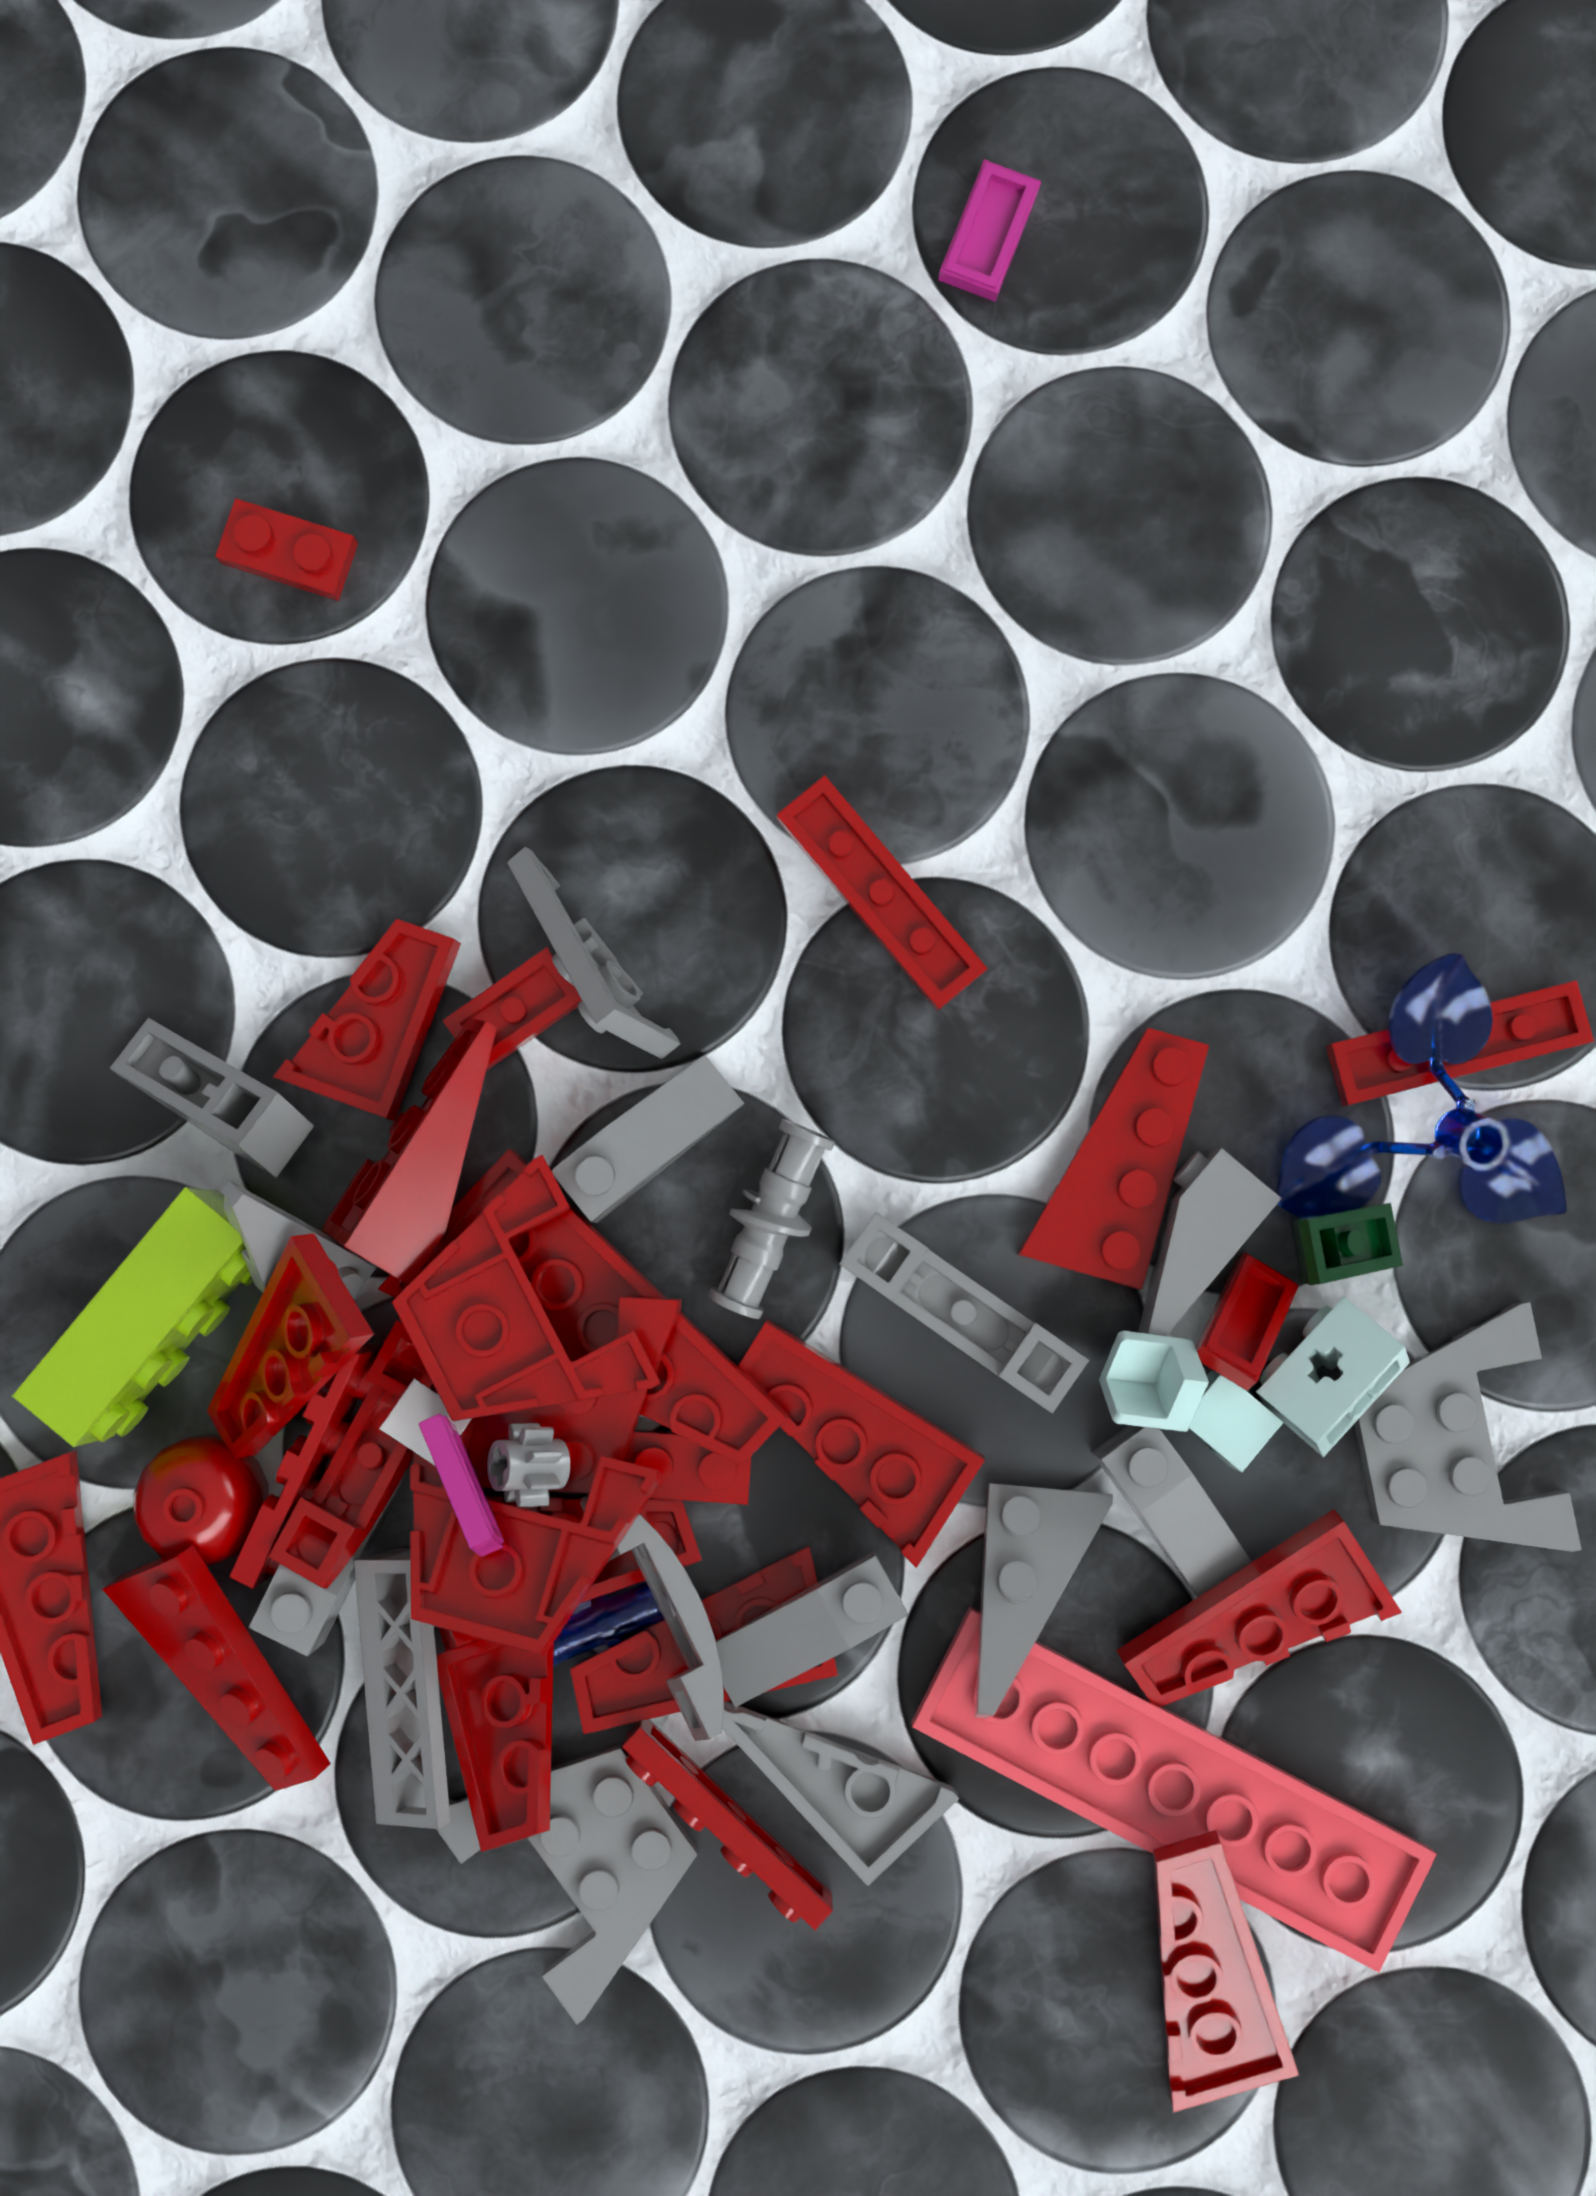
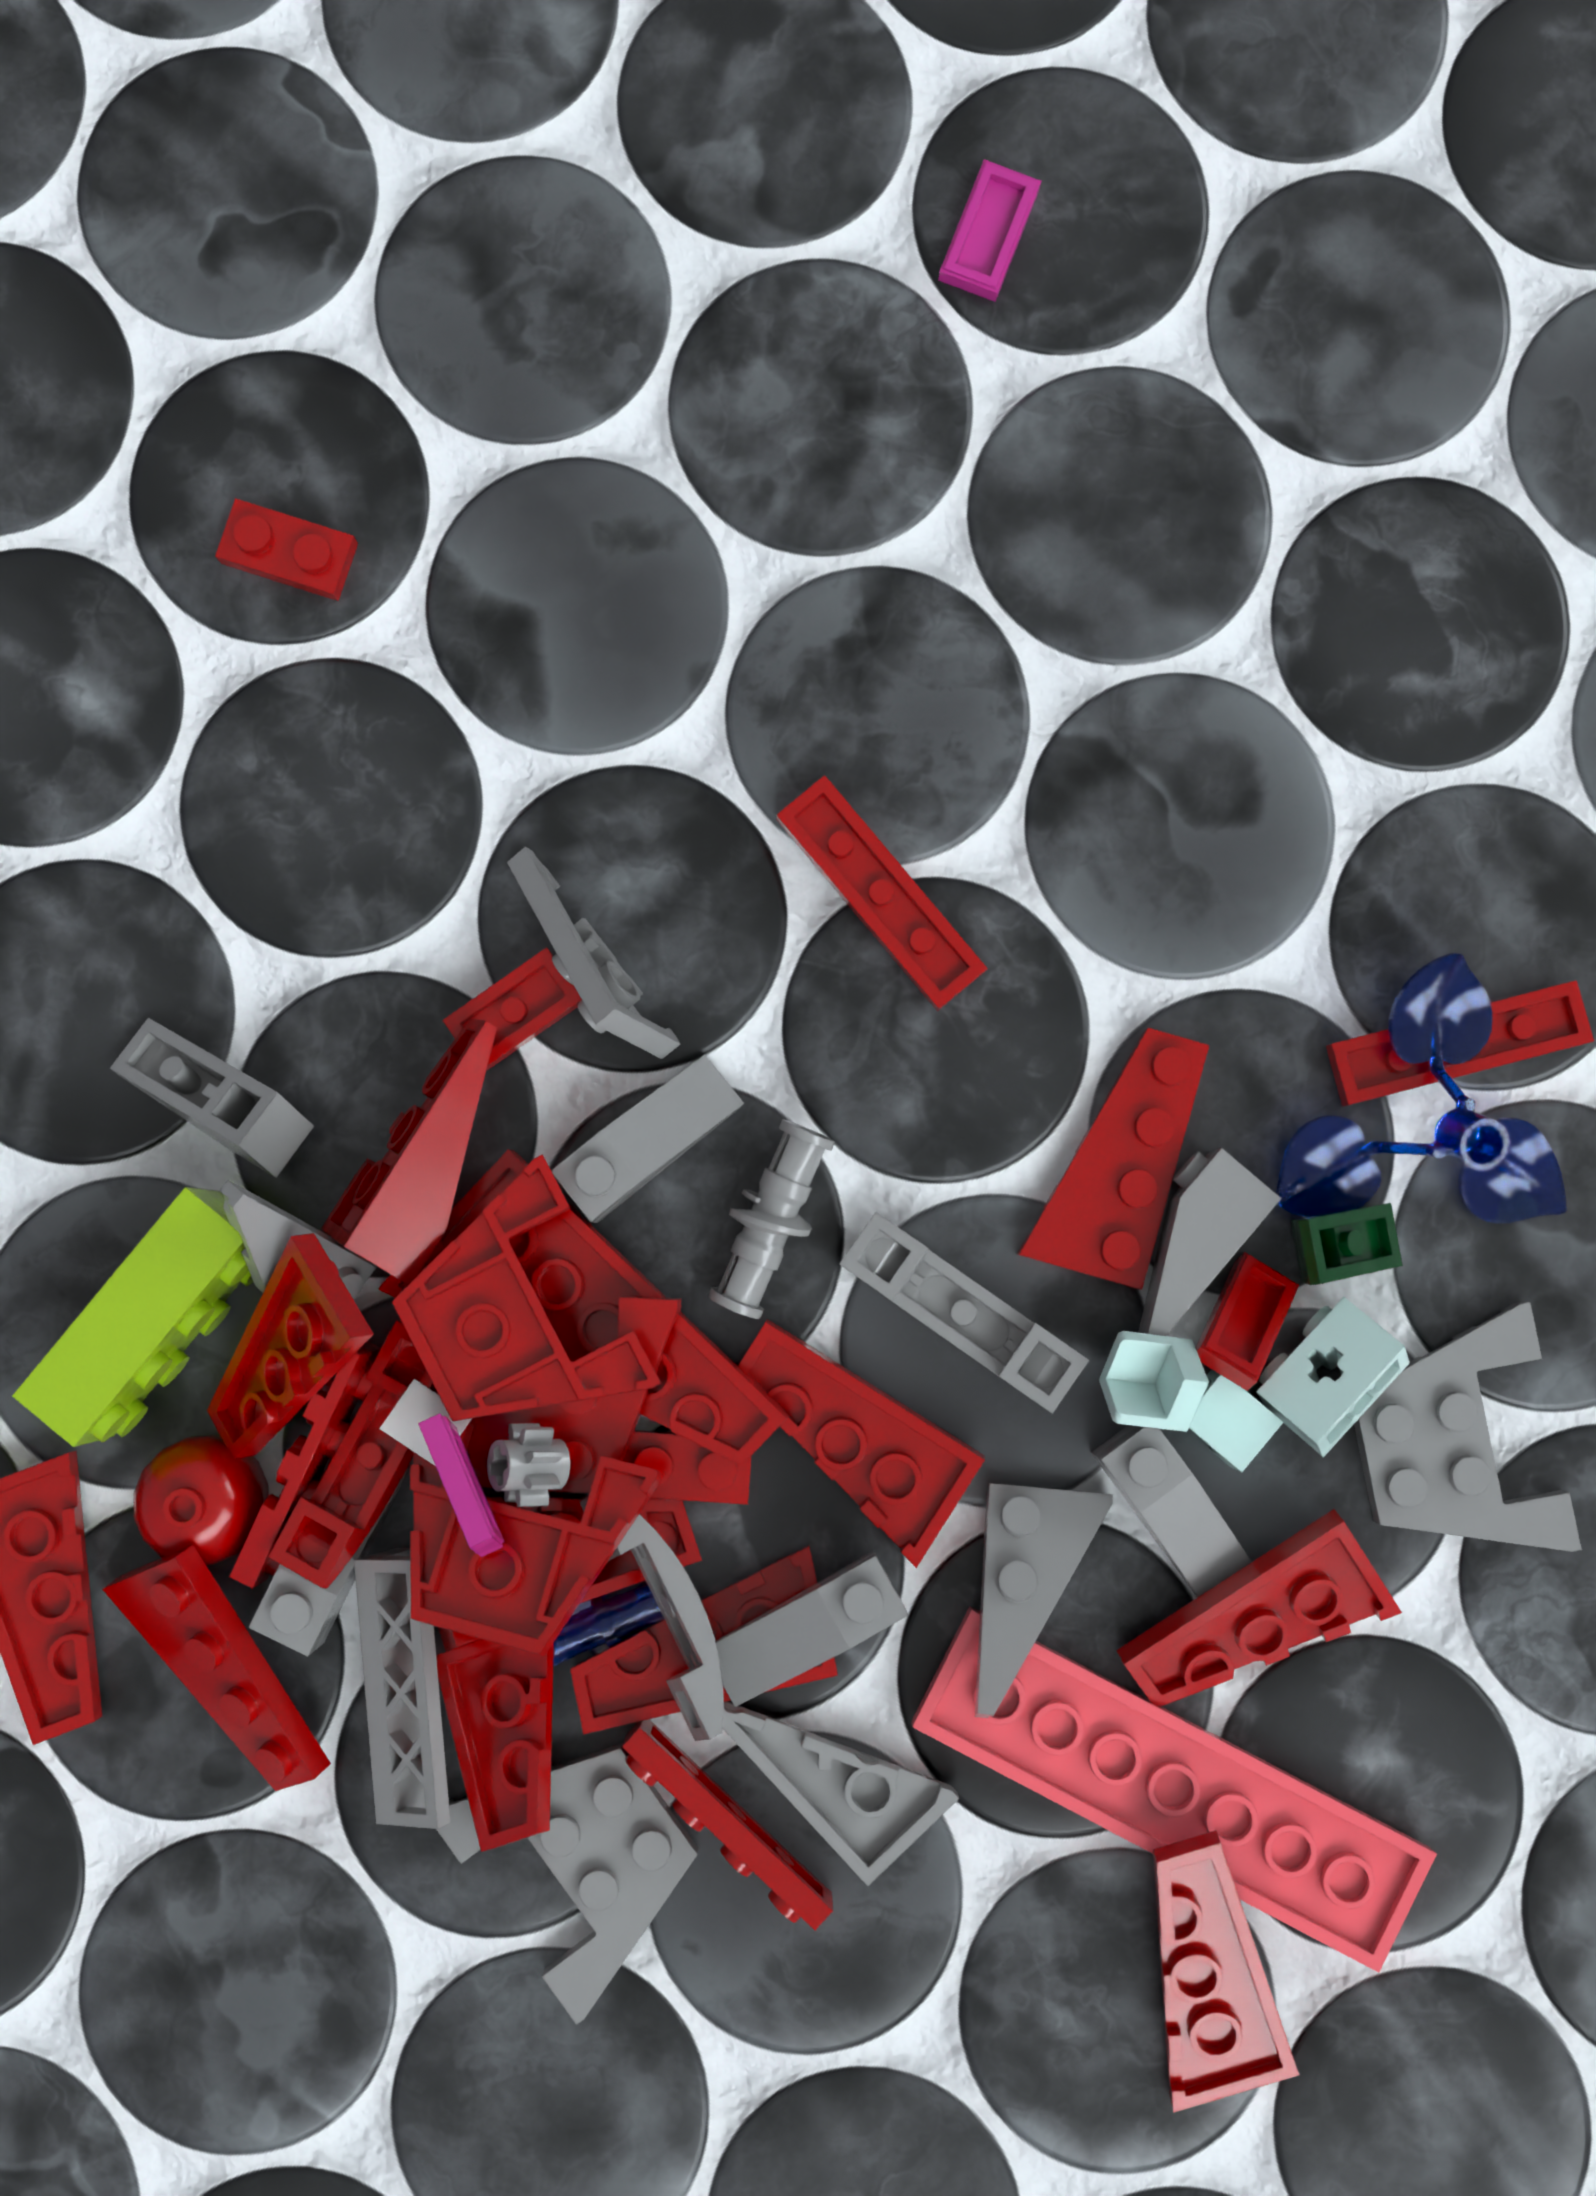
(379, 1025): red wing -> none

